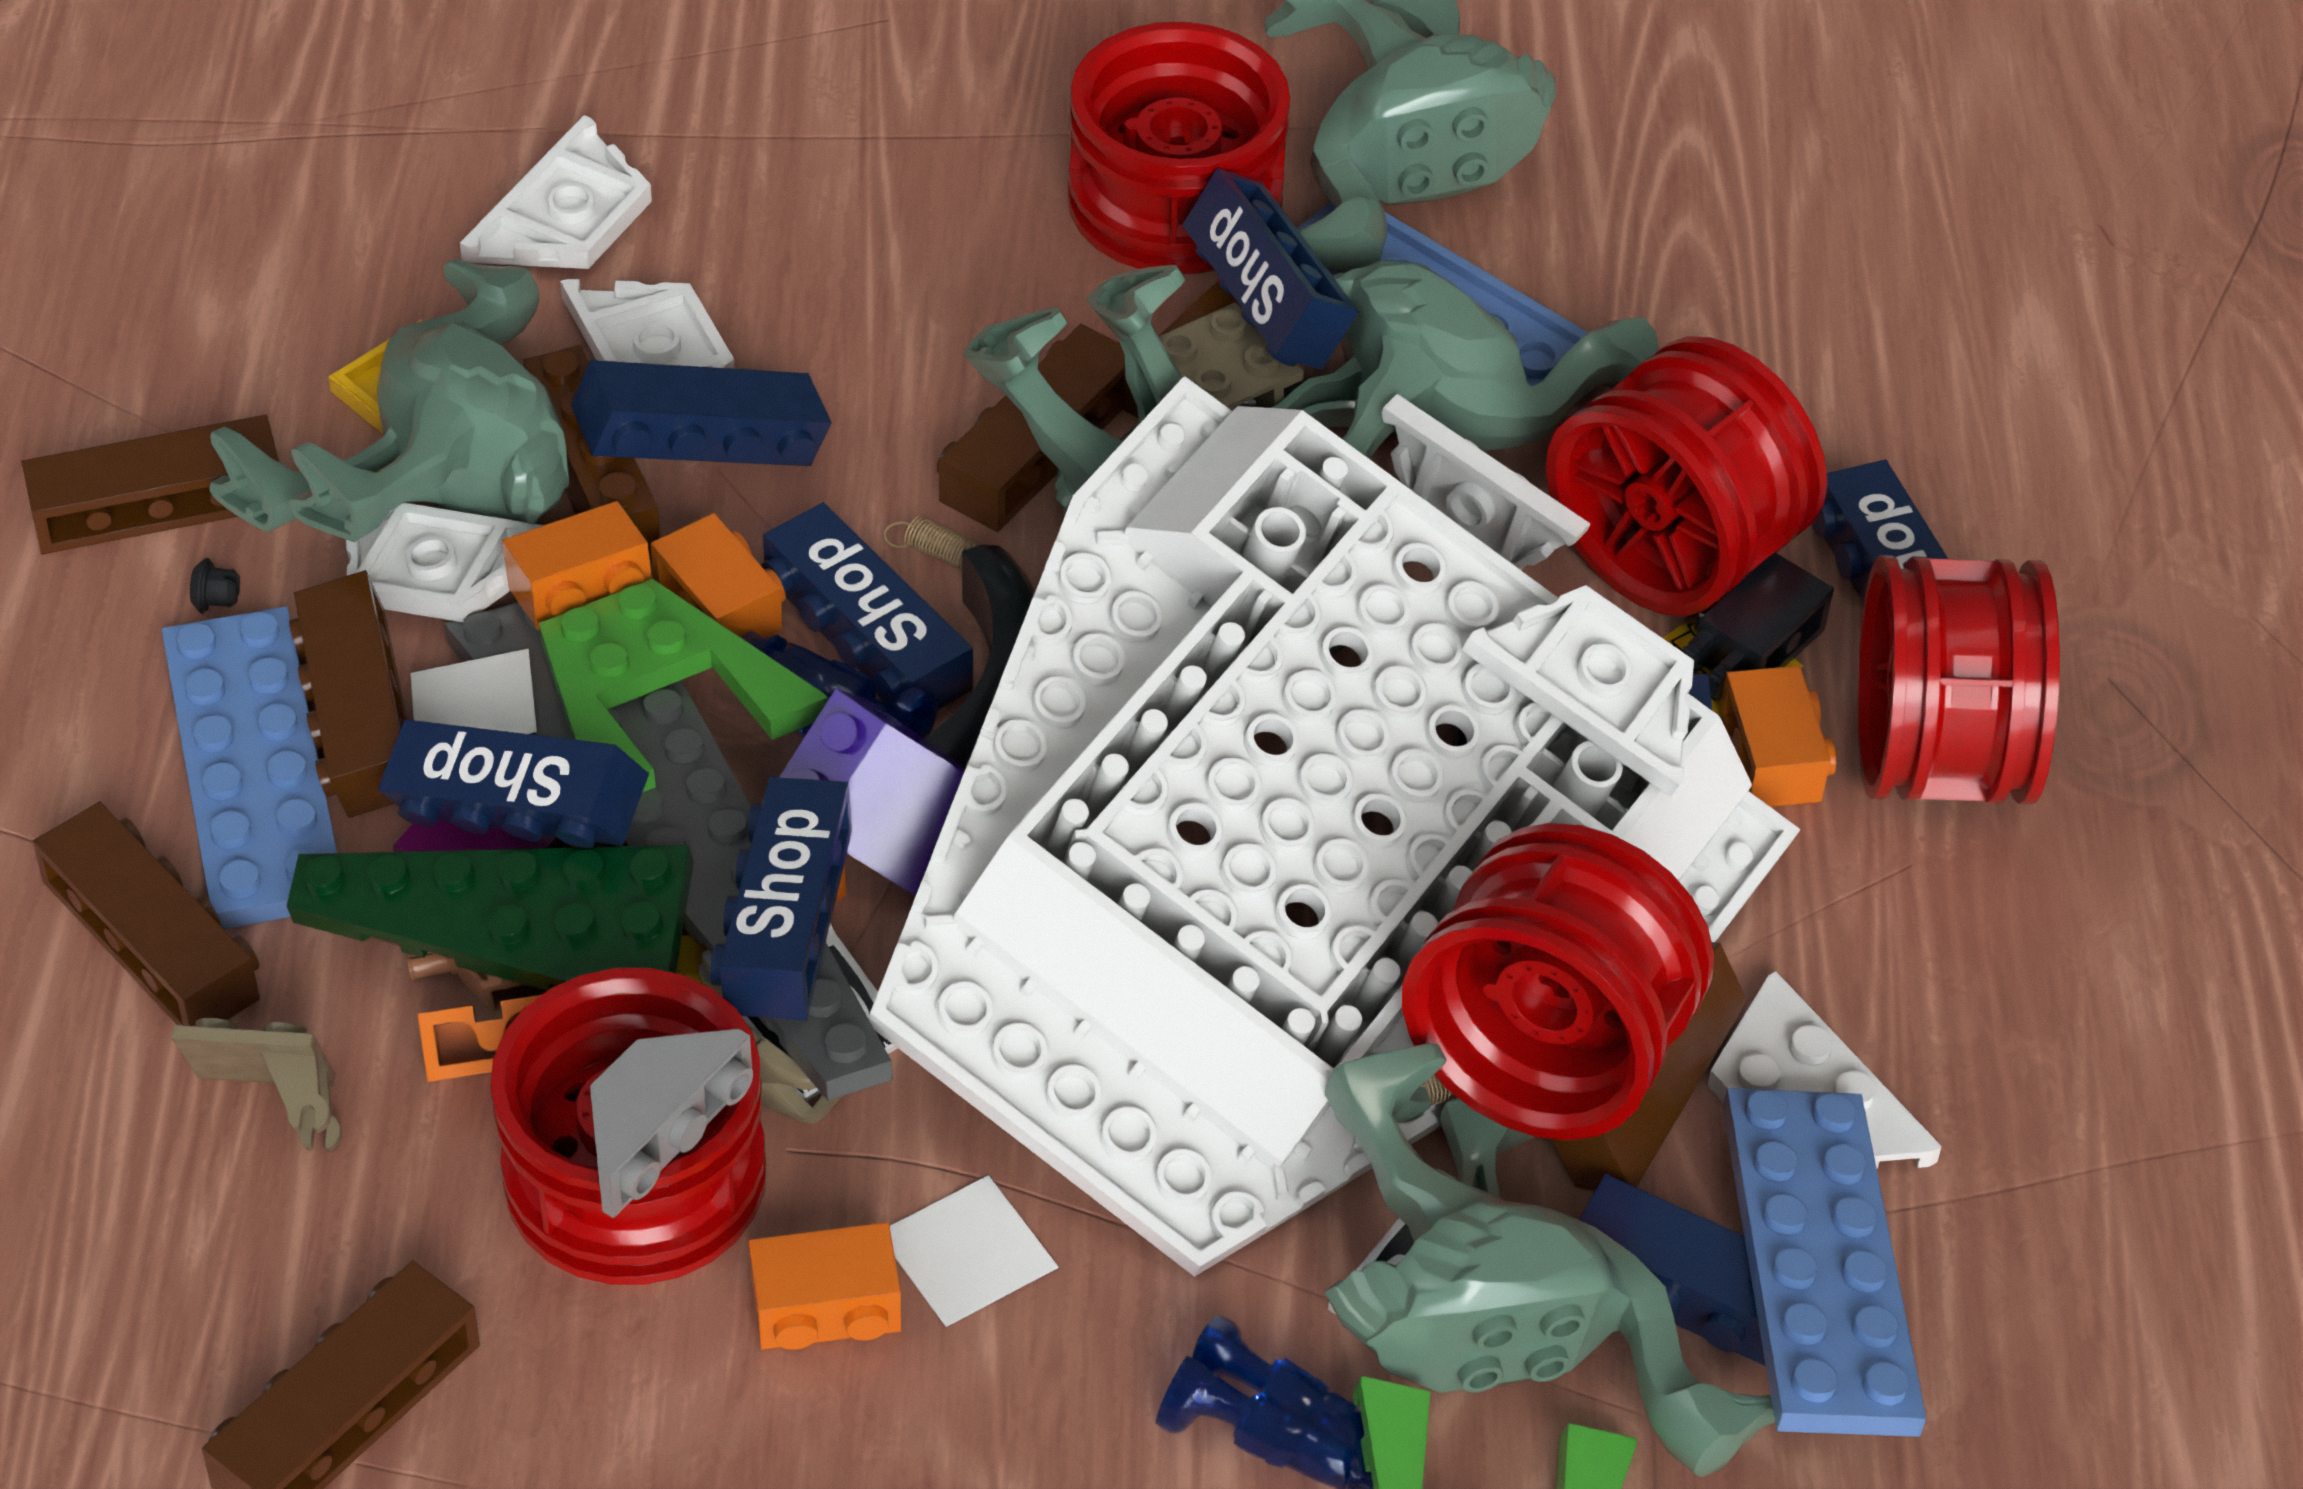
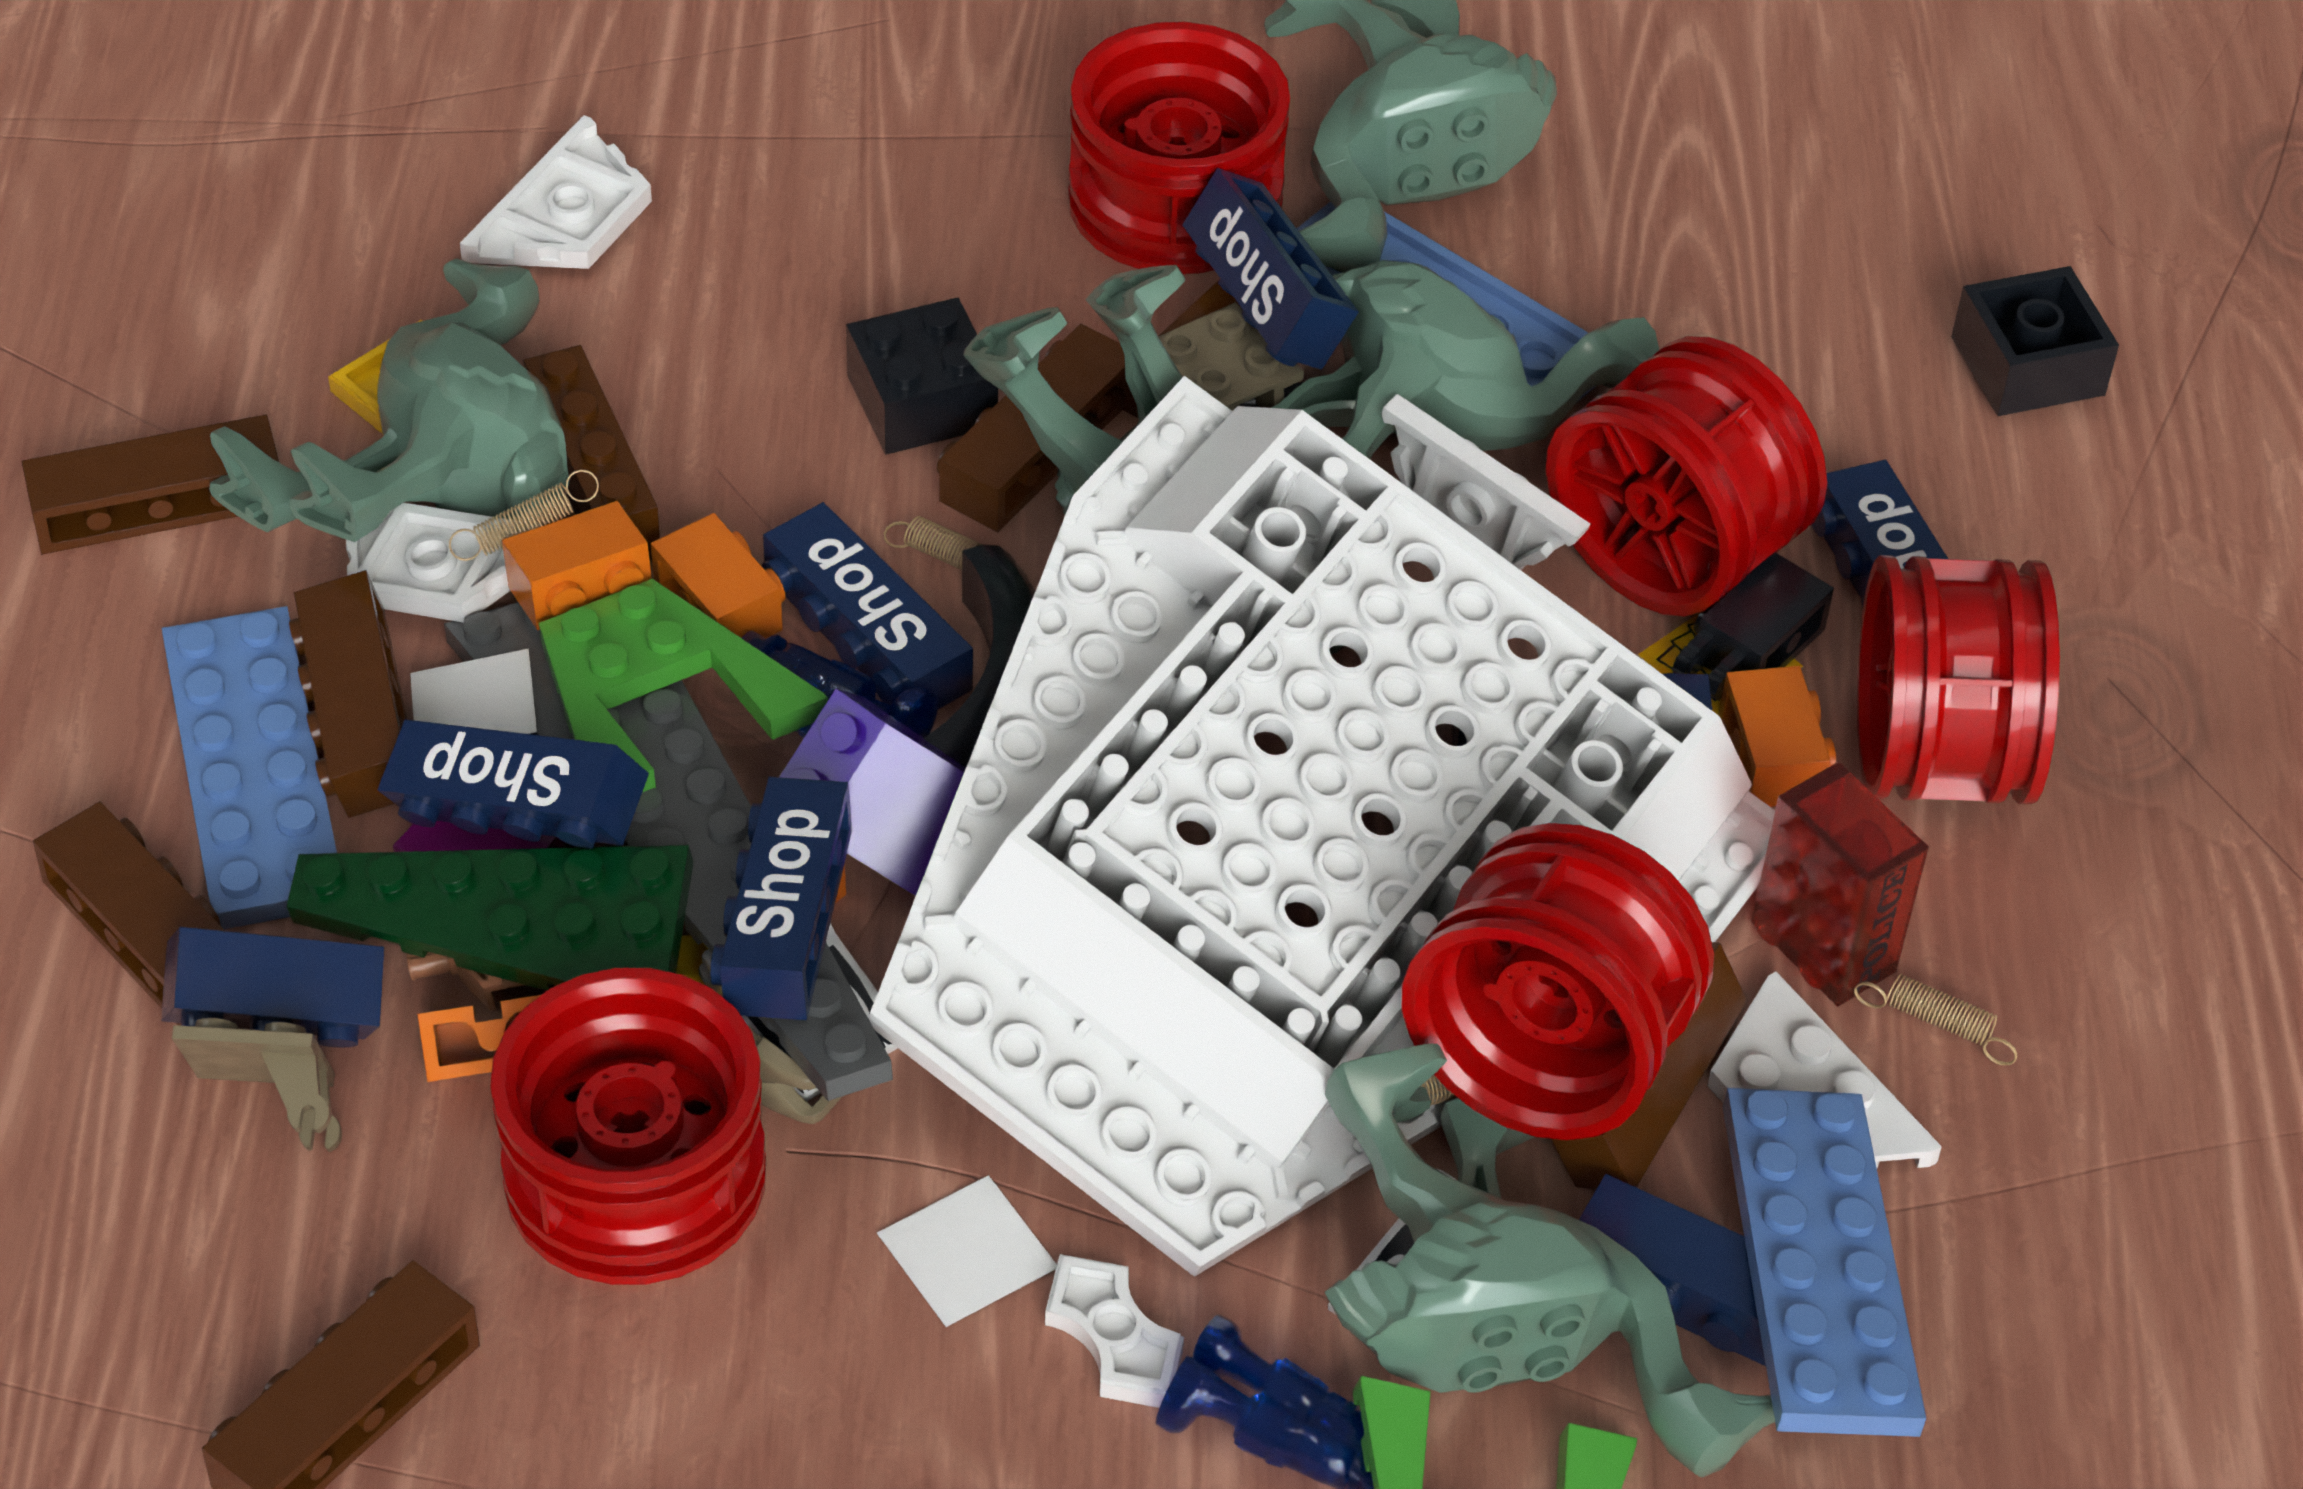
(213, 586): black piece -> none
(270, 979): none -> dark blue brick
(502, 535): none -> tan piece
(647, 324): white wing -> none
(660, 1104): light grey slope -> none
(700, 413): dark blue brick -> none
(825, 1286): orange brick -> none
(915, 375): none -> black brick
(1131, 1351): none -> white tile
(1598, 677): white wing -> none
(1838, 883): none -> clear red brick
(1914, 1006): none -> tan piece
(2034, 340): none -> black brick

